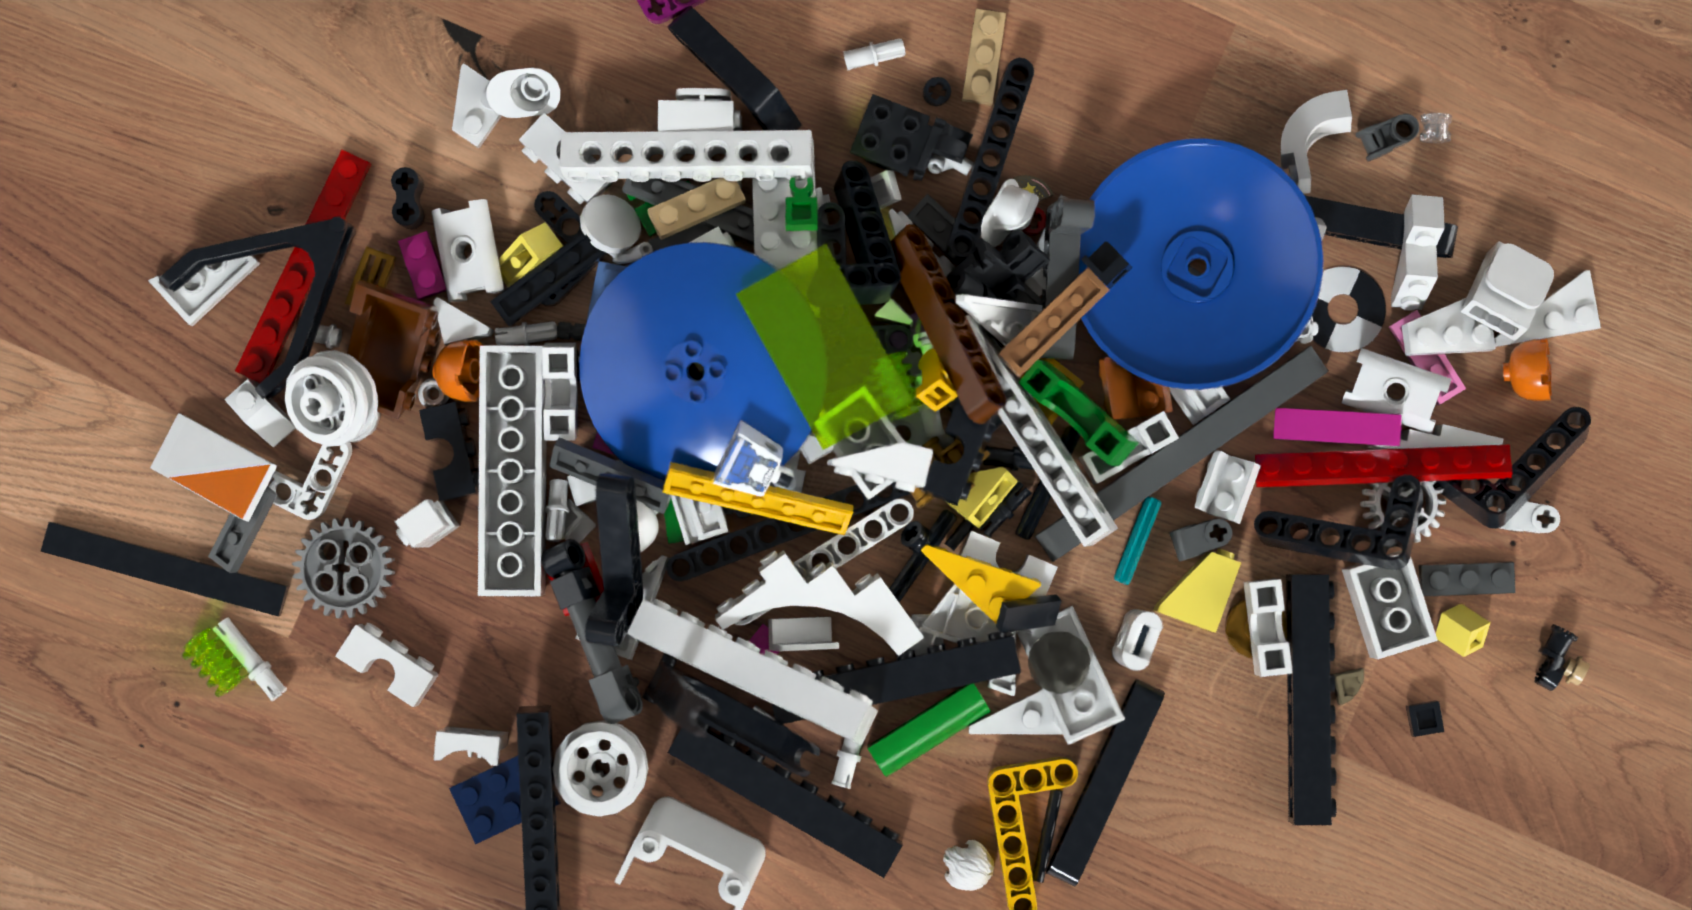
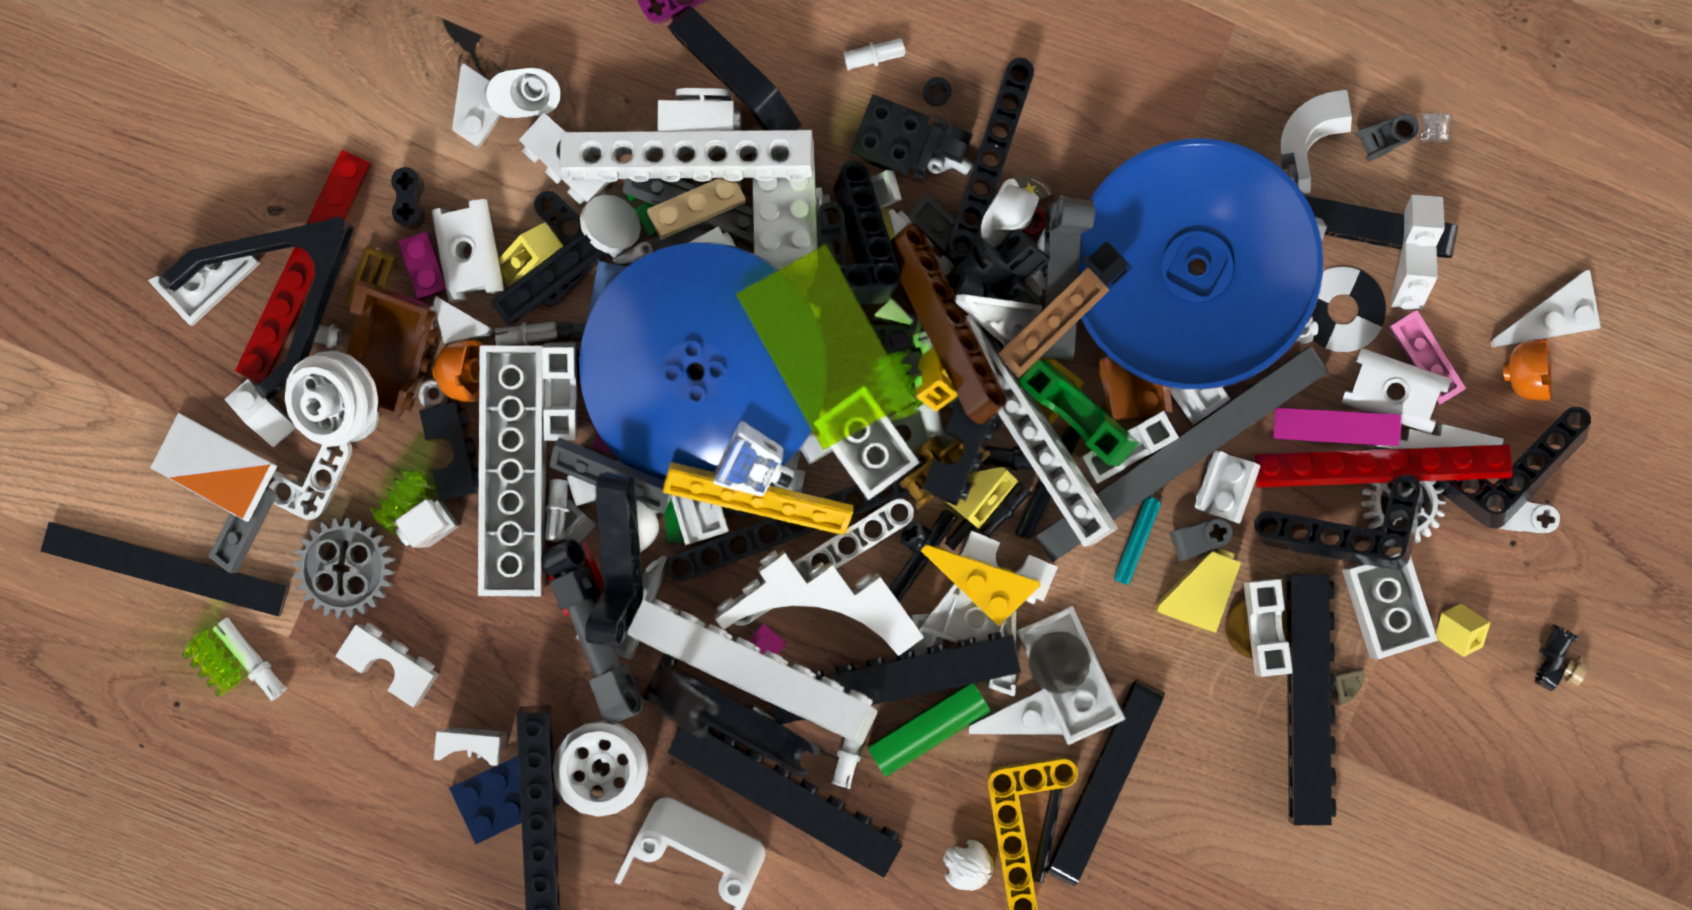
(402, 498): none -> clear neon green piece
(801, 209): green plate -> none
(801, 634): white panel -> none
(895, 462): white slope -> none
(984, 57): tan plate -> none
(1028, 613): black tile -> none
(1137, 639): white piece -> none
(1425, 718): black plate -> none
(1447, 333): white wing -> none
(1467, 579): dark grey plate -> none
(1508, 290): white brick -> none

